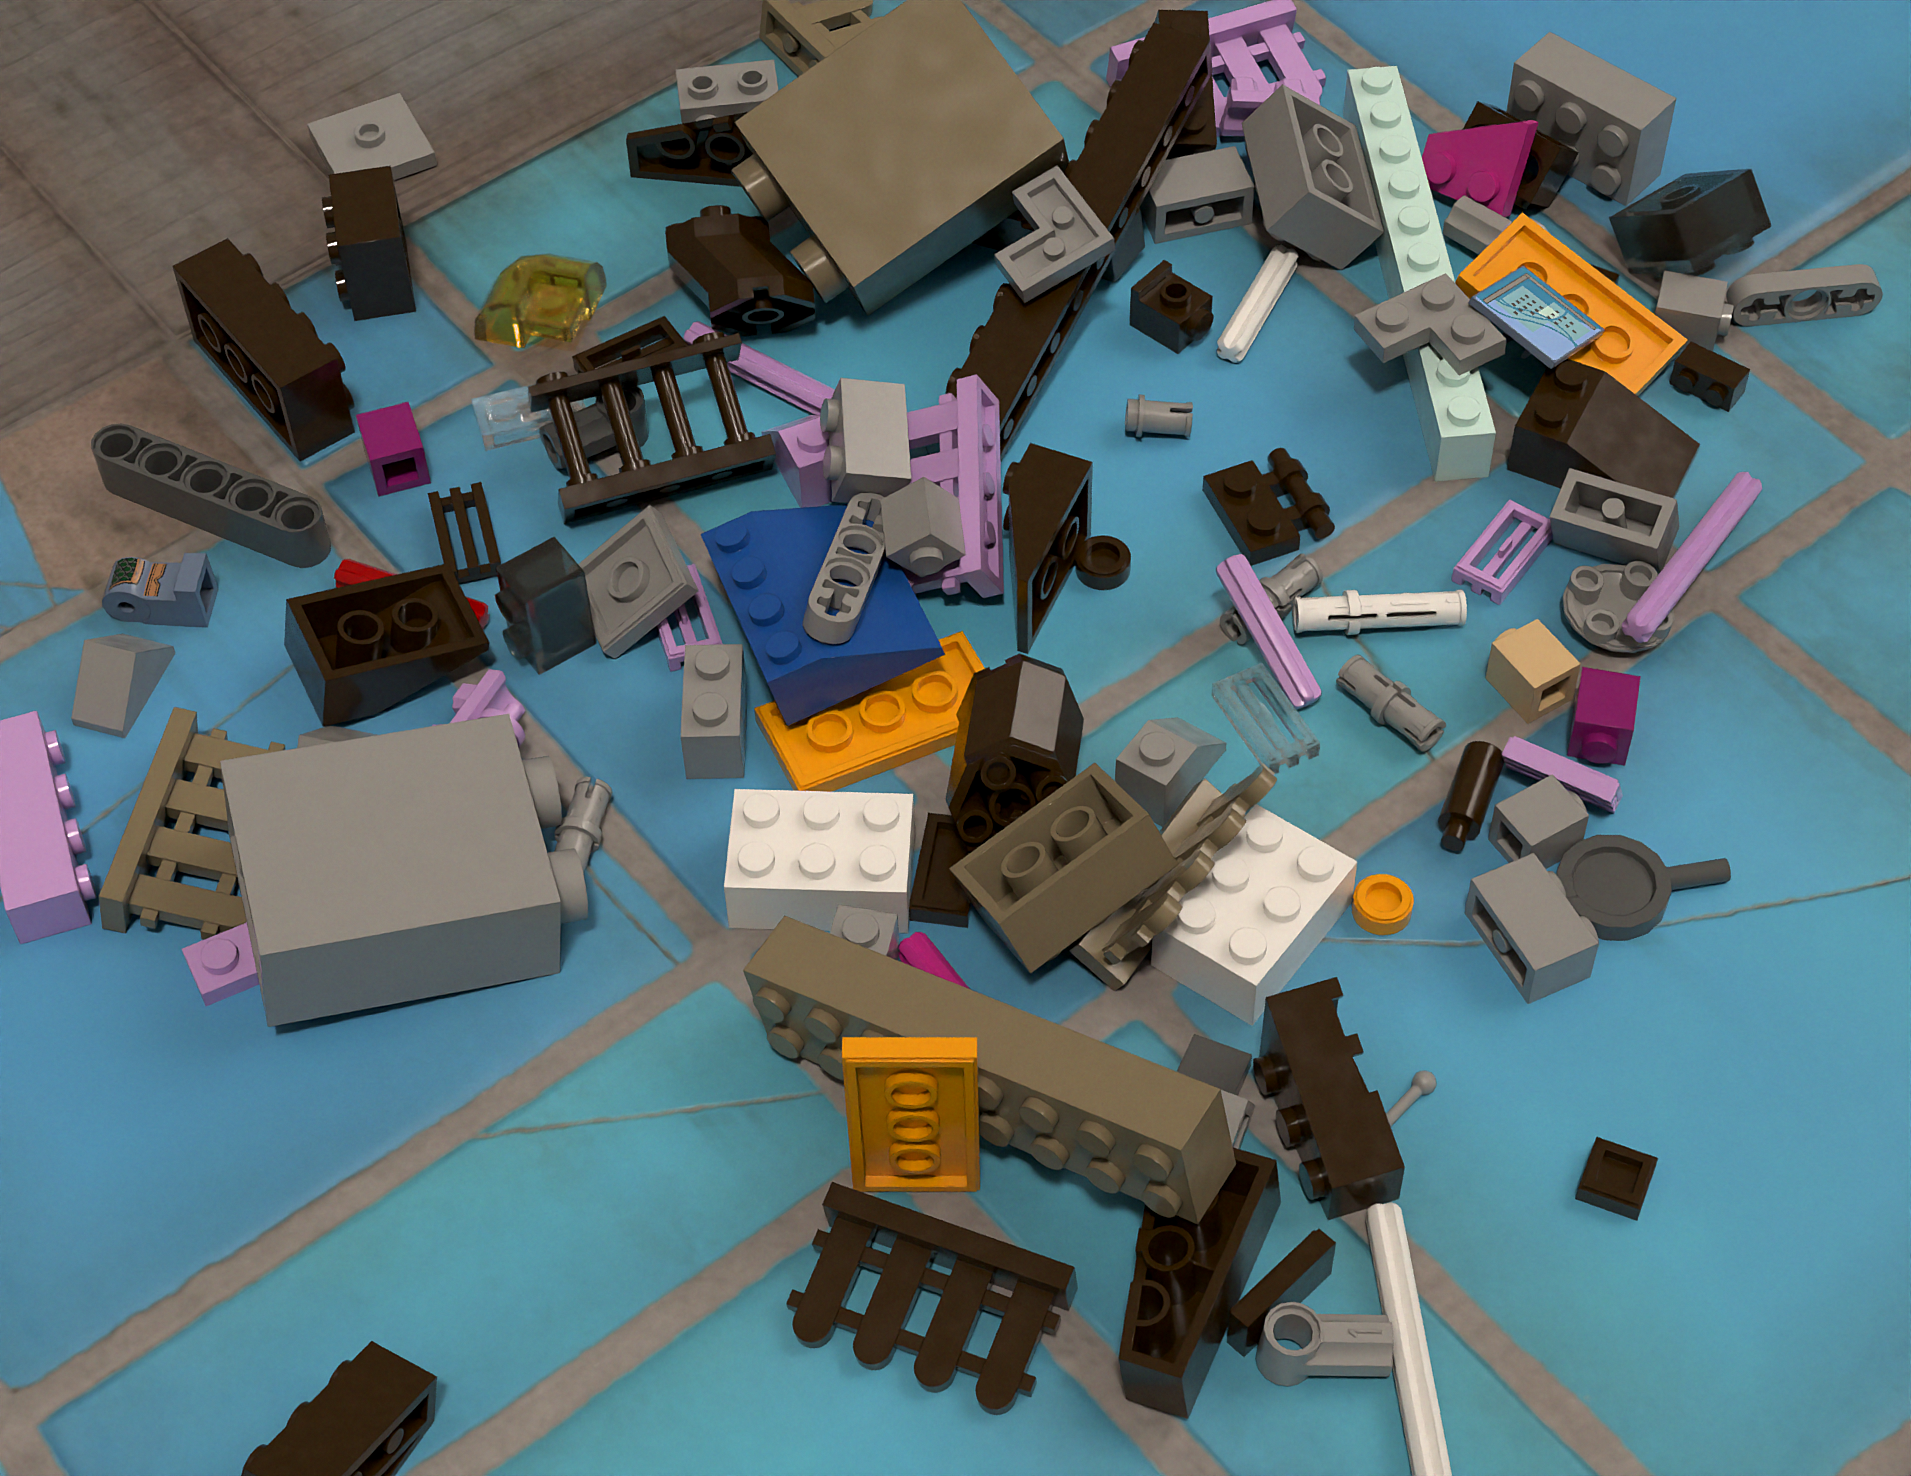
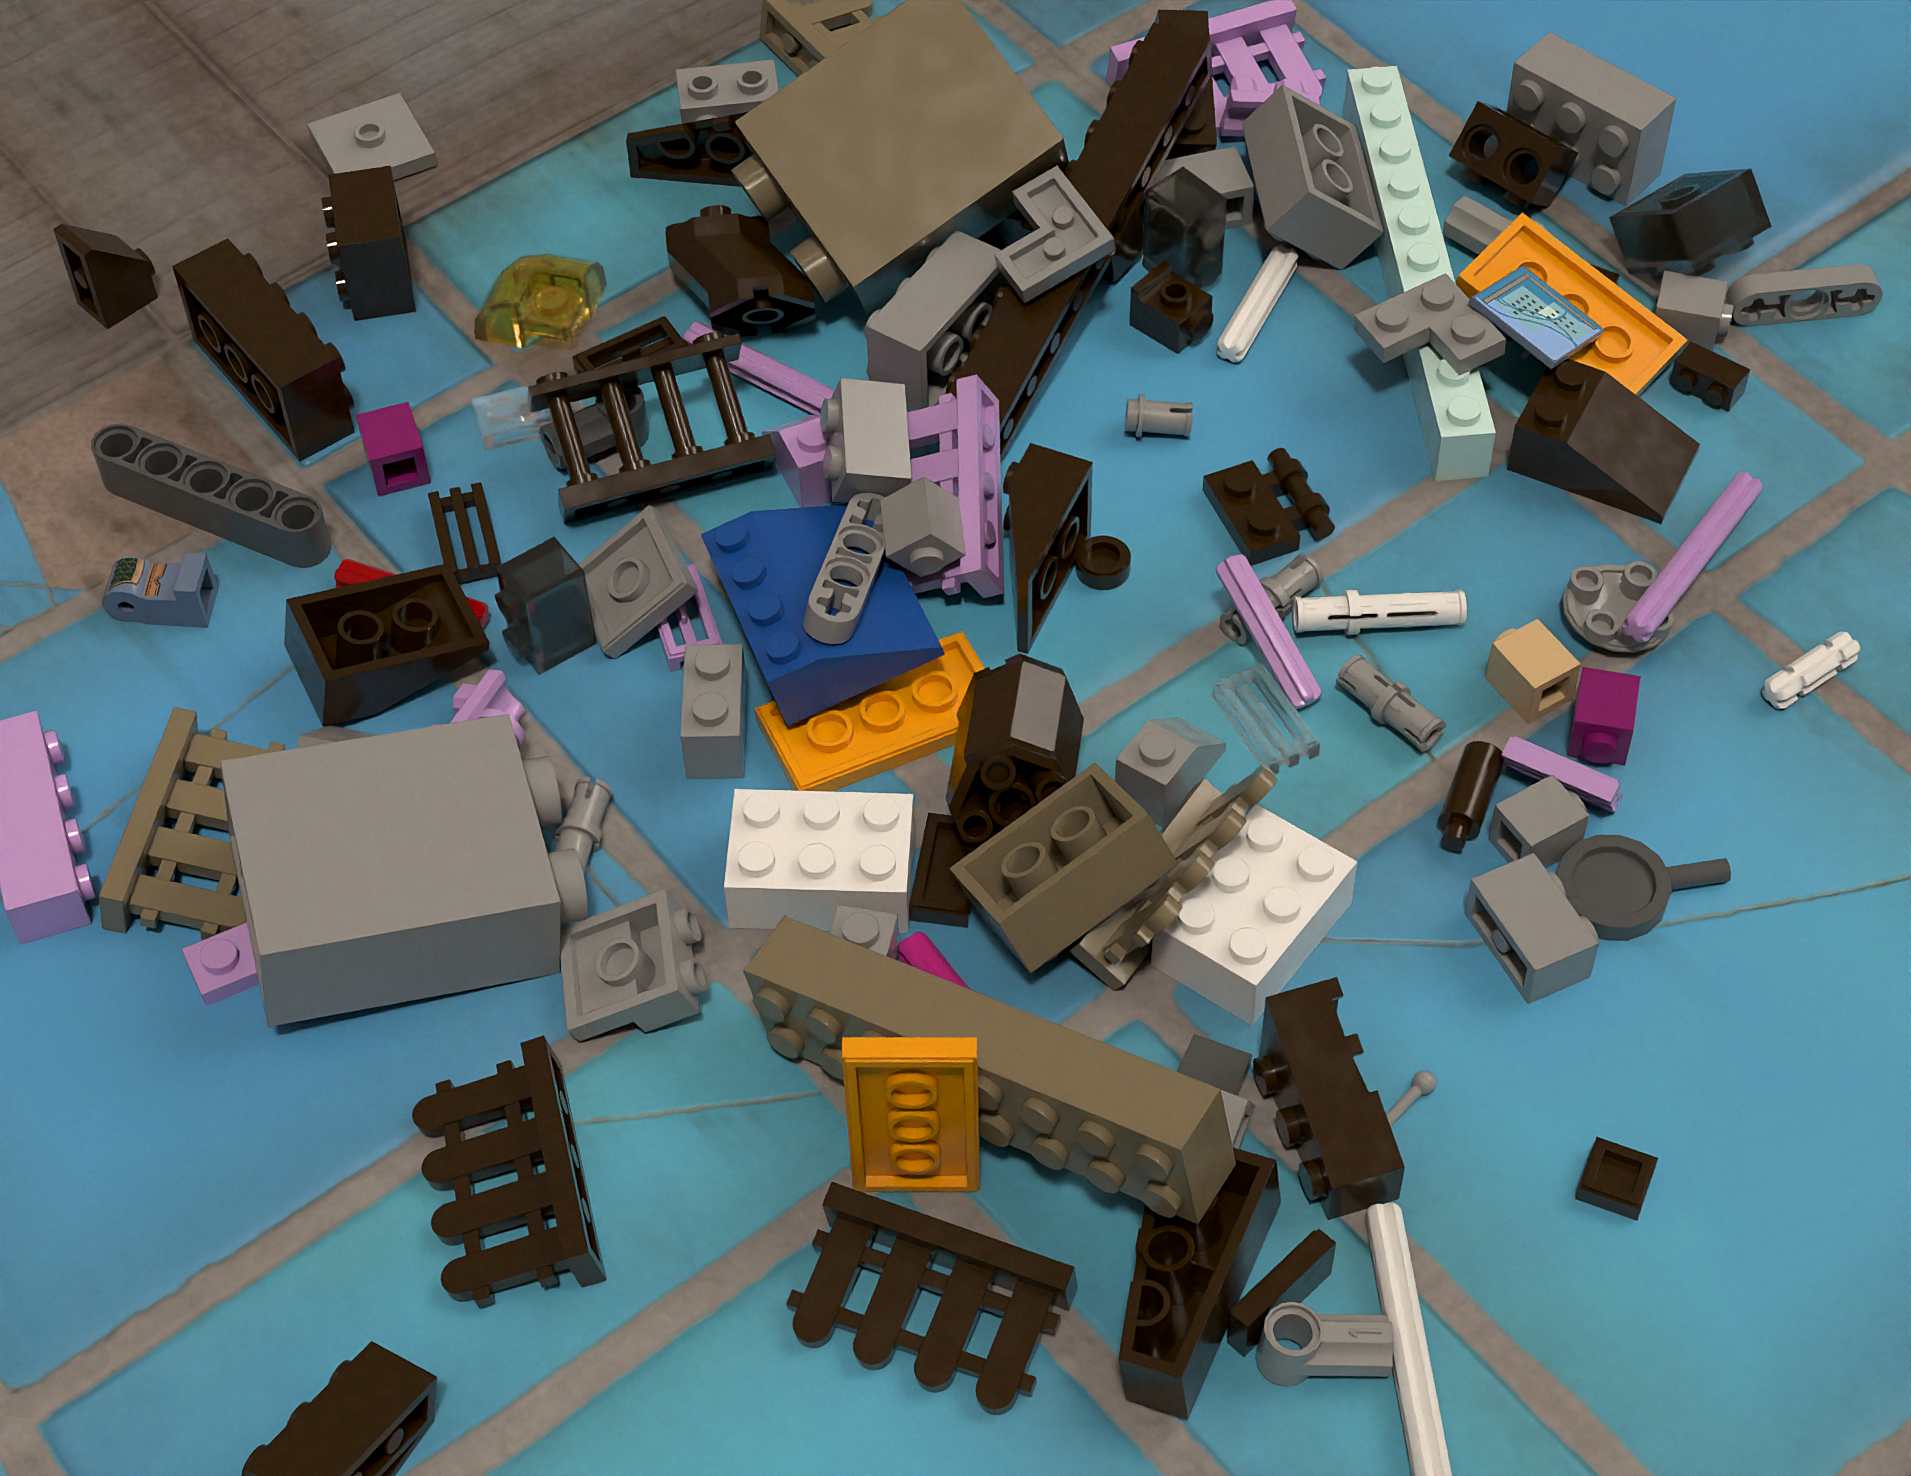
(105, 273): none -> dark brown slope
(117, 681): light grey slope -> none
(529, 1199): none -> dark brown fence
(631, 967): none -> light grey plate
(933, 318): none -> light grey brick
(1185, 227): none -> clear smoke brick
(1382, 904): light orange tile -> none
(1480, 162): dark pink wing -> none
(1486, 579): lavender tile -> none
(1614, 520): light grey brick -> none
(1811, 670): none -> white axle

